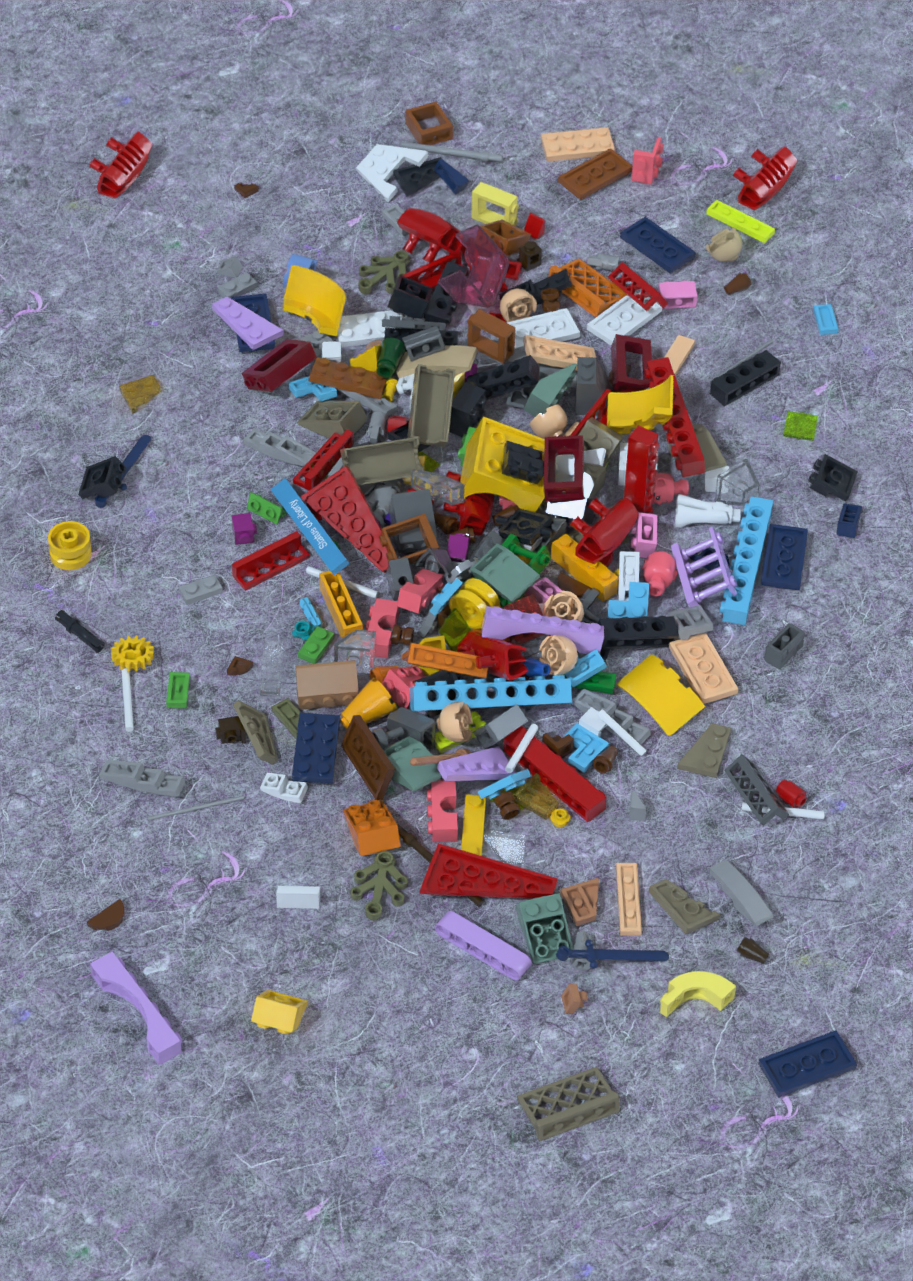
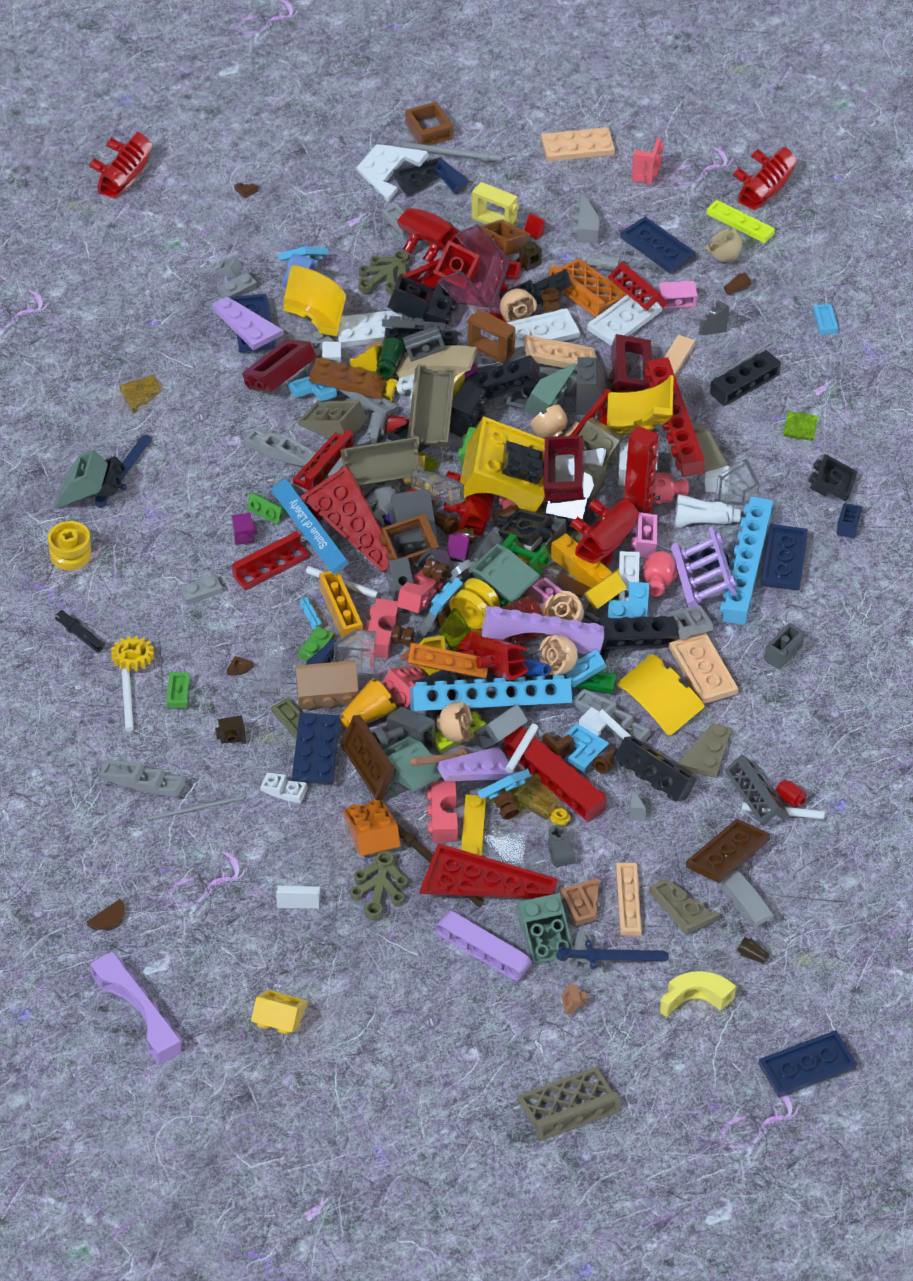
(82, 479): none -> sand green slope
(258, 731): dark tan wing -> none
(305, 627): teal plate -> none
(310, 252): none -> medium azure plate
(324, 655): none -> dark blue slope
(380, 672): orange cone -> none
(437, 570): none -> reddish brown wheel
(457, 258): none -> red slope
(559, 846): none -> dark grey piece
(588, 222): none -> light grey slope
(595, 174): dark orange plate -> none
(605, 590): none -> yellow tile
(681, 780): none -> black brick
(716, 320): none -> dark grey slope
(727, 850): none -> reddish brown plate

